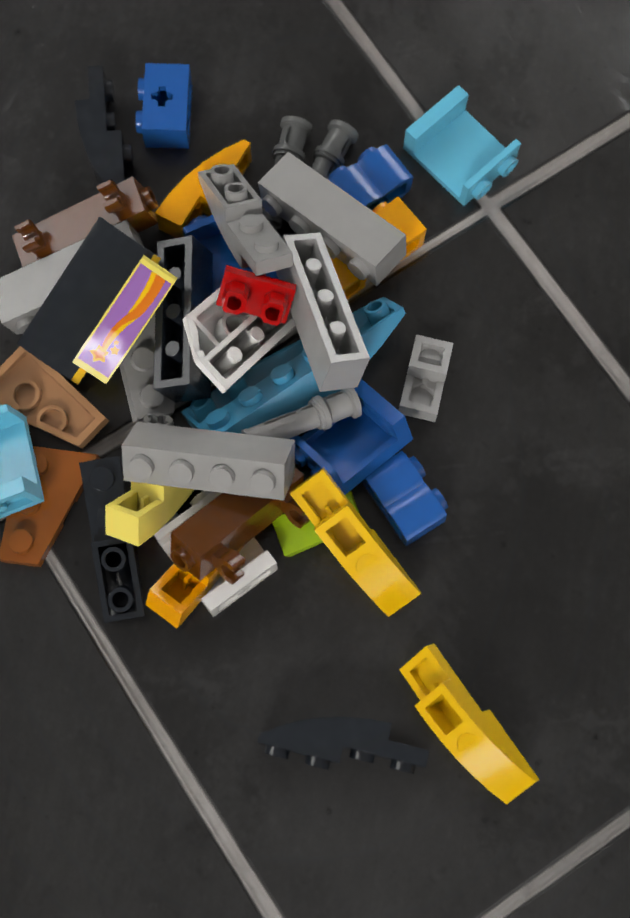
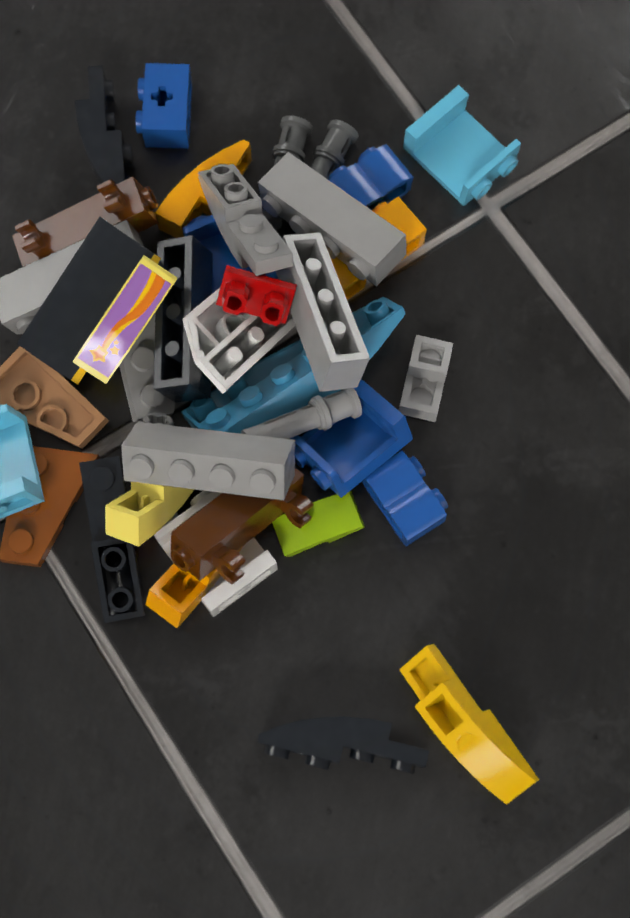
(354, 543): yellow slope -> none

